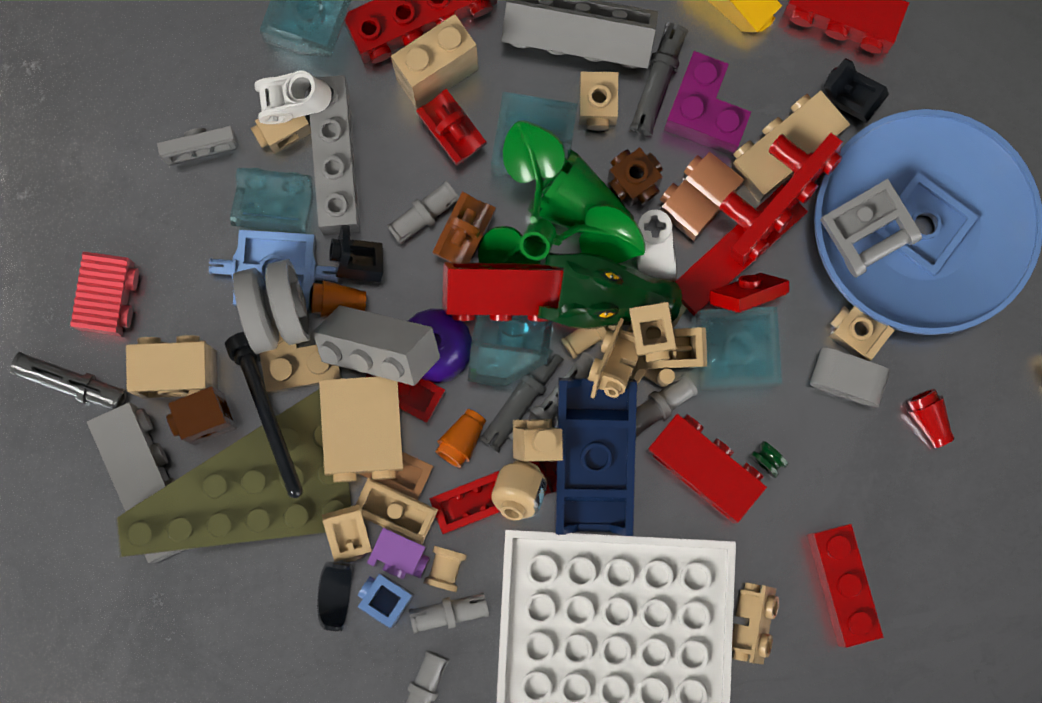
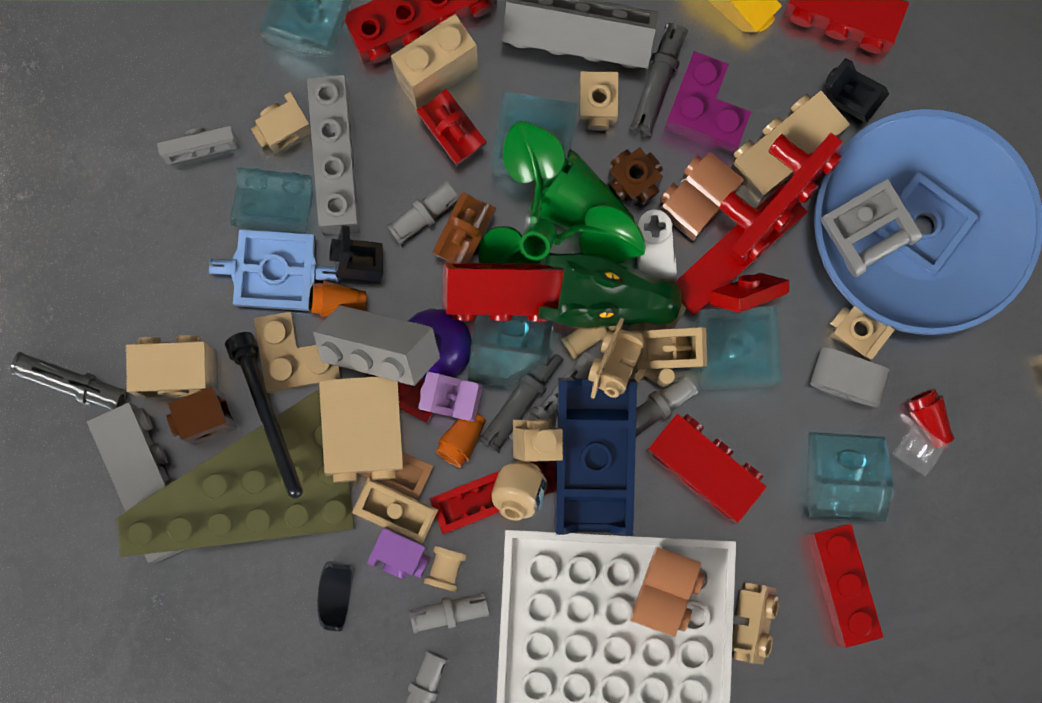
(104, 294): coral brick -> none
(271, 306): light grey wheel -> none
(284, 97): white piece -> none
(347, 534): tan bracket -> none
(384, 599): medium blue brick -> none
(450, 396): none -> lavender bracket
(653, 316): tan brick -> none
(667, 592): none -> nougat brick
(769, 459): dark green bush -> none
(848, 477): none -> clear light blue slope
(920, 449): none -> clear tile

